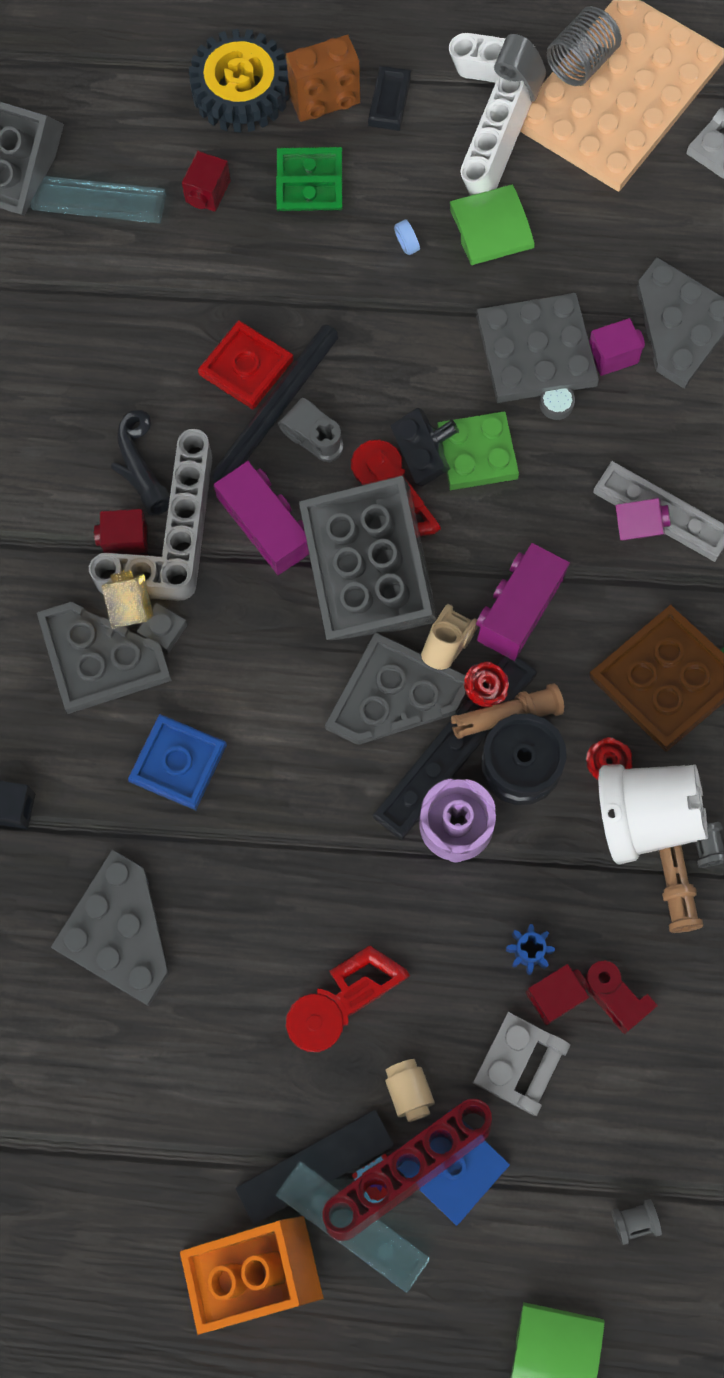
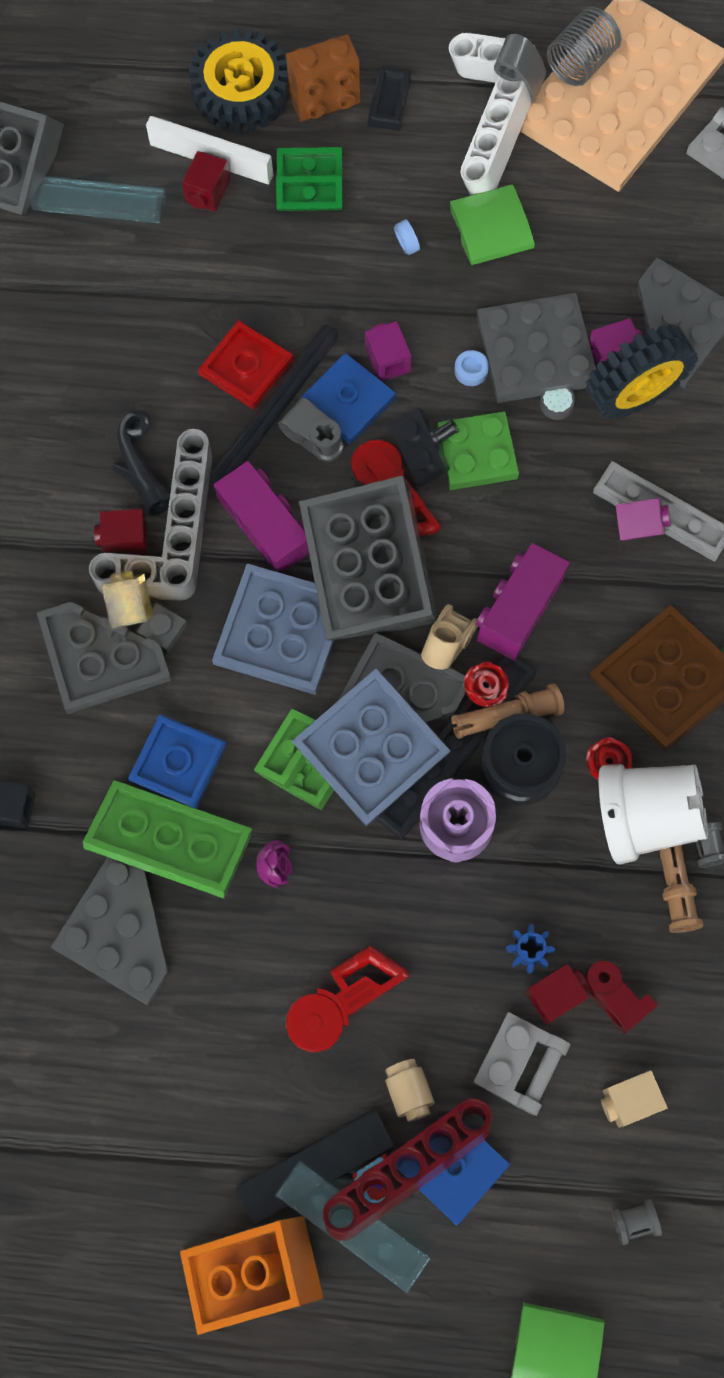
(168, 838): none -> bright green plate
(188, 141): none -> white tile
(274, 864): none -> magenta plate
(275, 631): none -> sand blue plate
(289, 768): none -> bright green slope
(350, 397): none -> blue plate
(371, 747): none -> sand blue plate
(387, 351): none -> magenta brick
(471, 368): none -> light blue tile
(633, 1099): none -> tan brick
(641, 371): none -> black wheel

